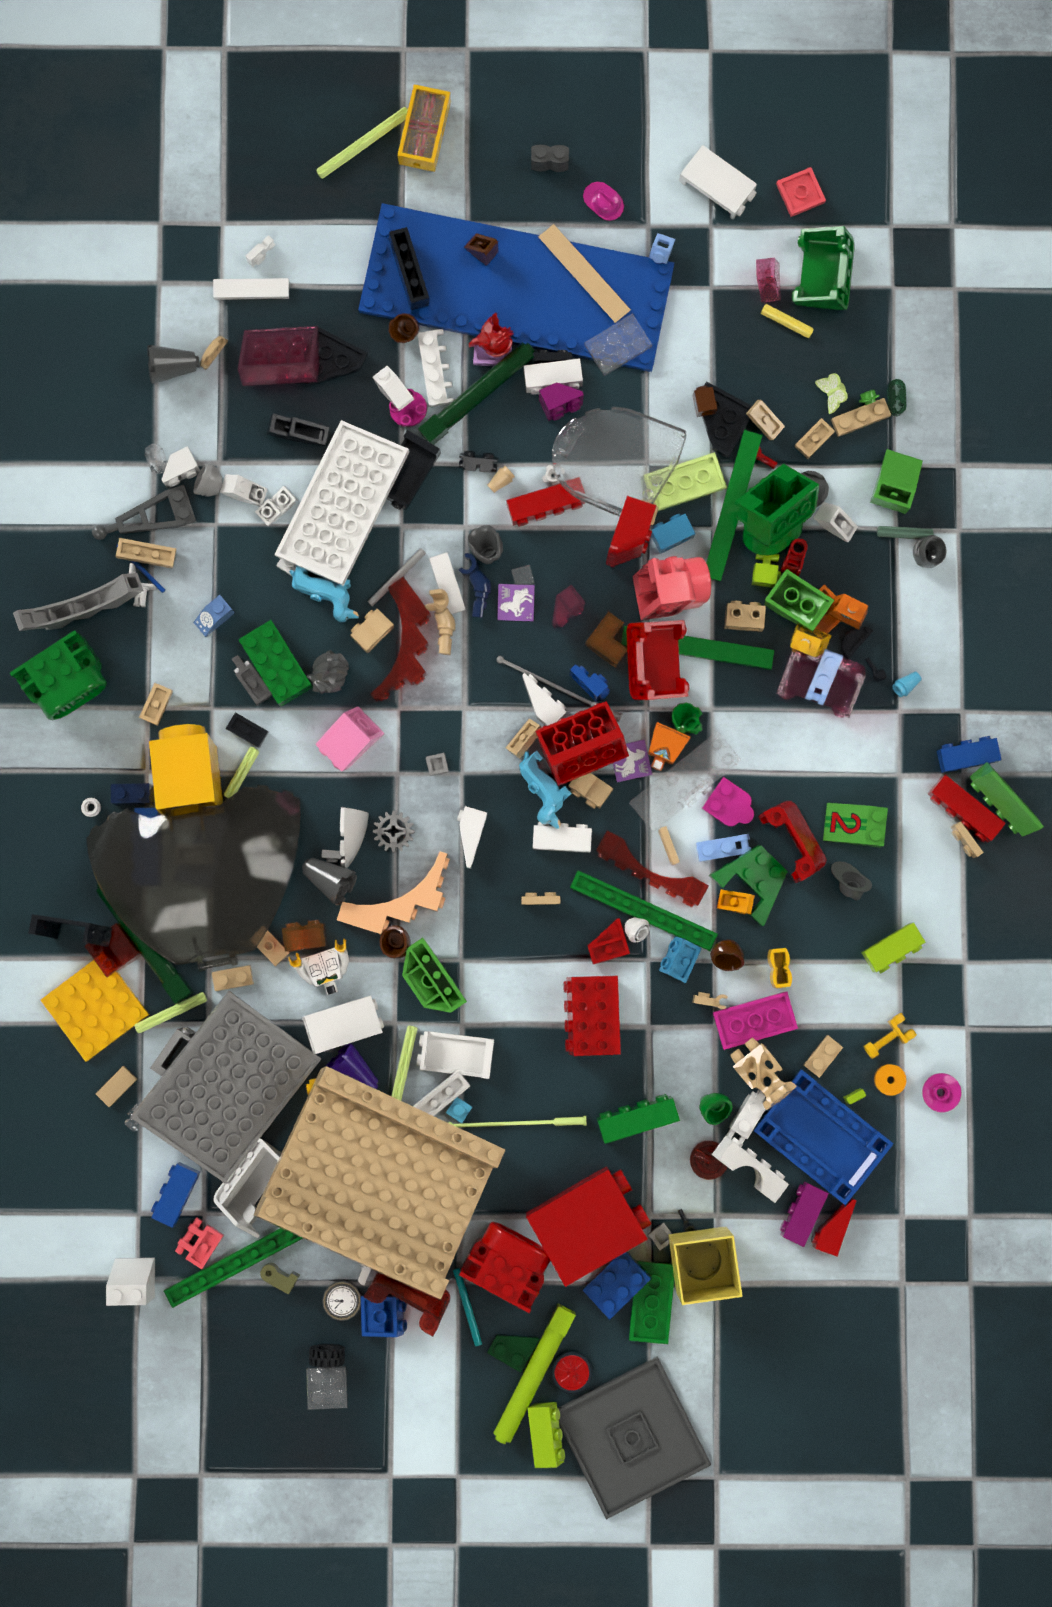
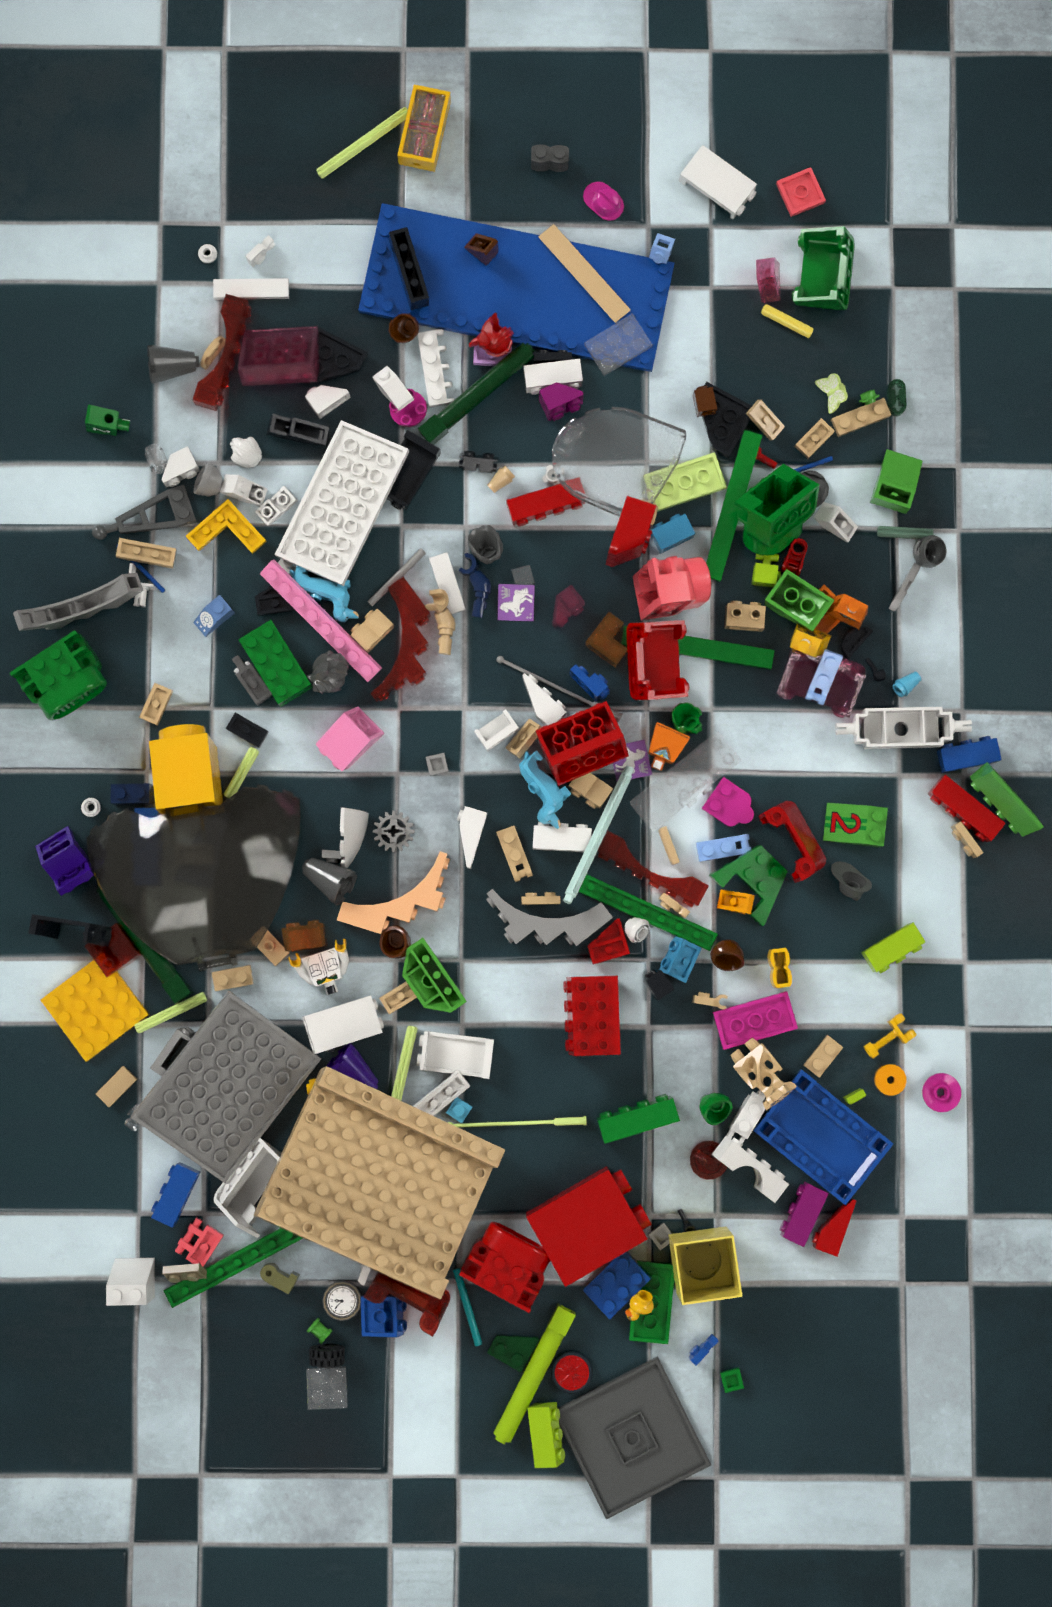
(64, 861): none -> dark purple bracket
(97, 421): none -> green torso
(189, 1272): none -> dark tan plate
(210, 258): none -> white plate
(210, 389): none -> clear red arch
(226, 516): none -> yellow plate
(245, 452): none -> white hair
(271, 602): none -> black wing
(319, 1330): none -> bright green bush
(320, 620): none -> bright pink plate
(325, 399): none -> white slope
(397, 997): none -> tan plate
(497, 730): none -> white panel
(514, 852): none -> tan plate
(547, 929): none -> light grey arch
(598, 835): none -> light aqua piece
(640, 1304): none -> yellow animal
(658, 984): none -> black brick
(669, 903): none -> tan plate
(698, 1352): none -> blue plate
(731, 1380): none -> green plate
(814, 464): none -> blue axle
(908, 580): none -> light grey tile
(920, 722): none -> white brick

